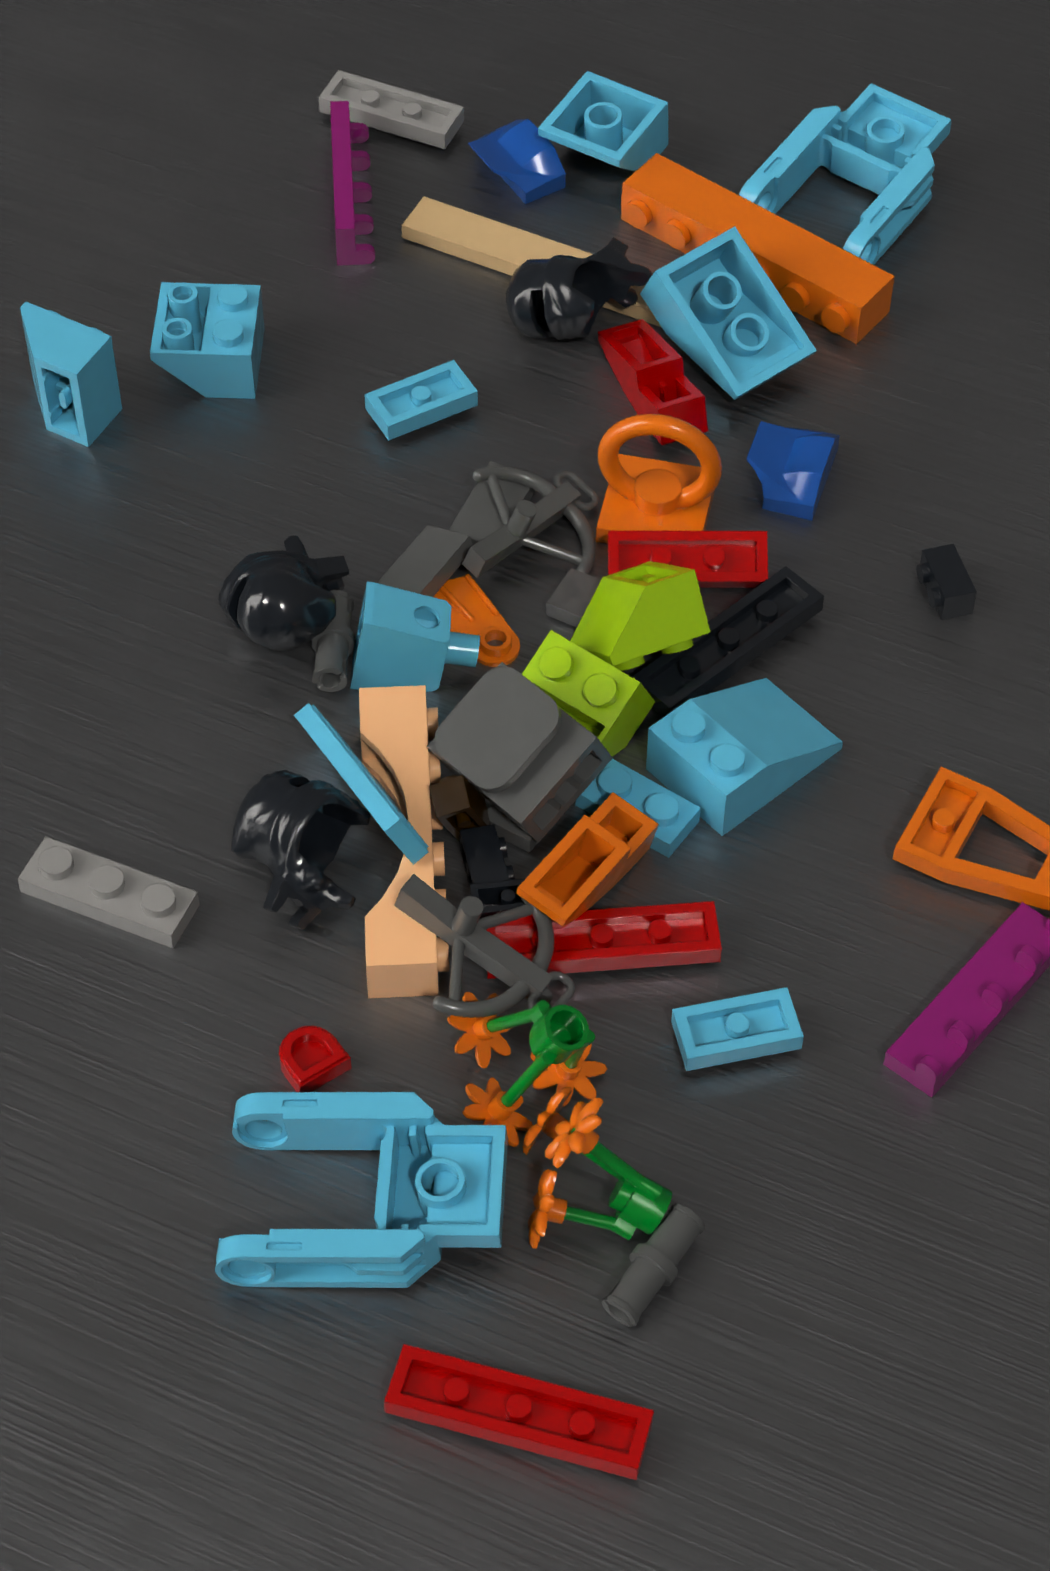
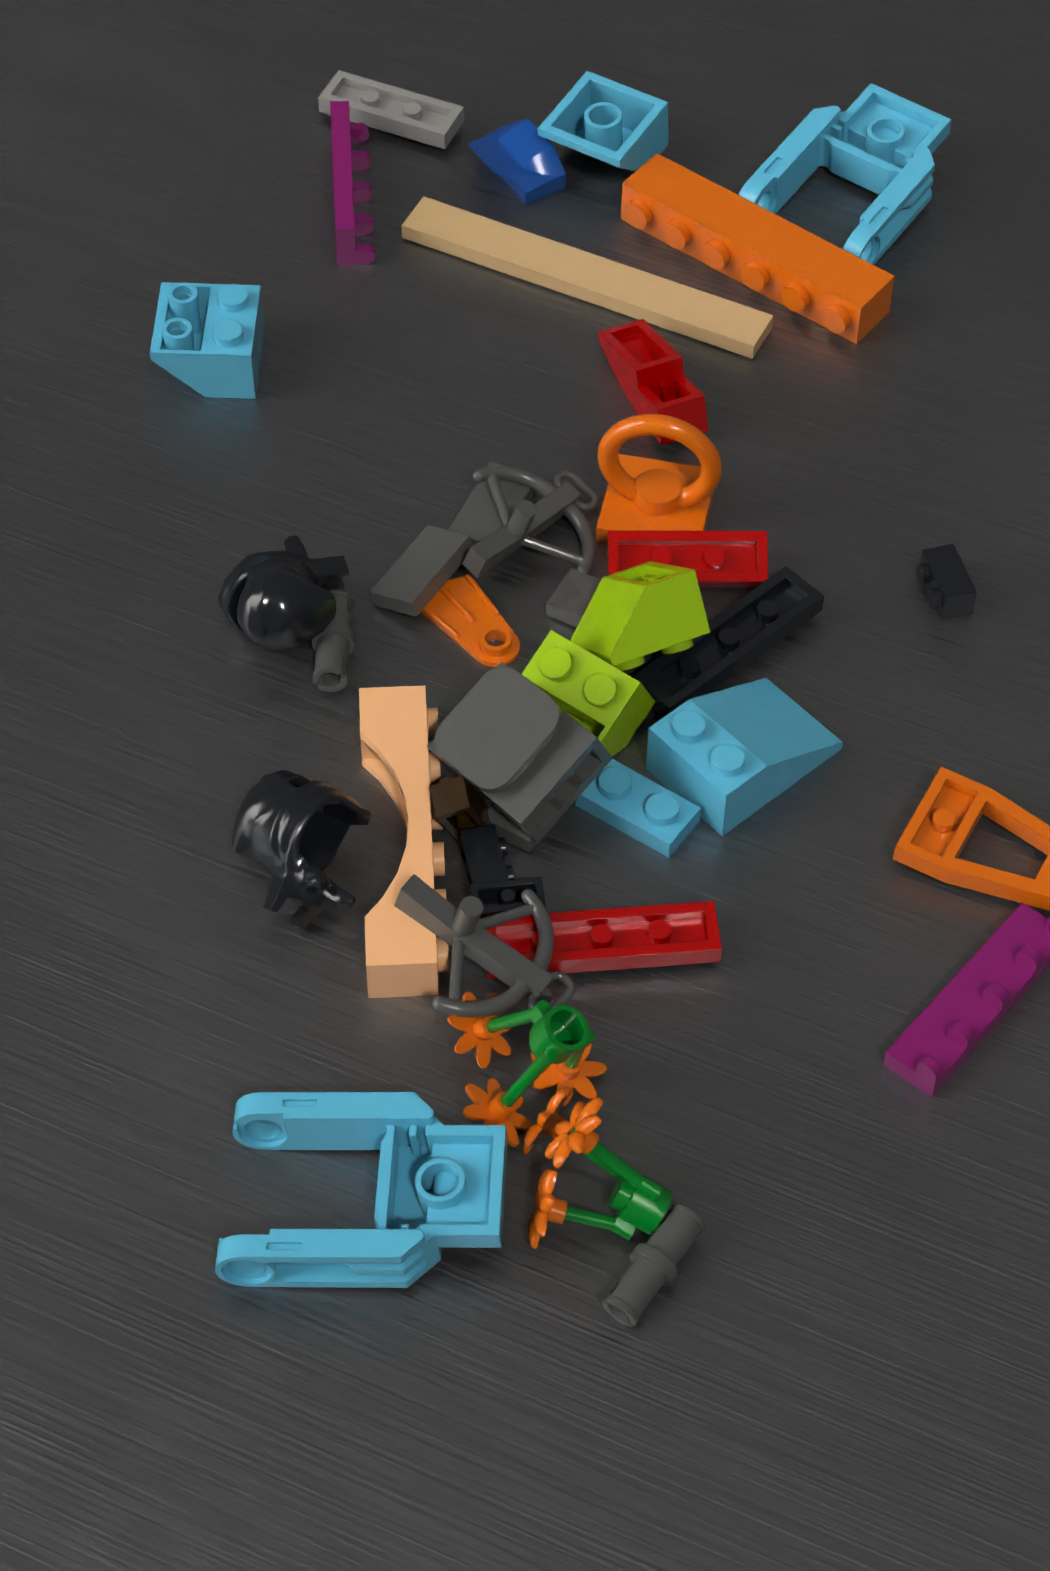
(71, 374): medium azure slope -> none
(109, 892): light grey plate -> none
(312, 1058): red tile -> none
(362, 783): medium azure tile -> none
(406, 640): medium azure torso -> none
(421, 399): medium azure plate -> none
(519, 1411): red plate -> none
(566, 292): black piece -> none
(589, 860): orange slope -> none
(727, 314): medium azure slope -> none
(737, 1029): medium azure plate -> none
(792, 467): blue slope -> none

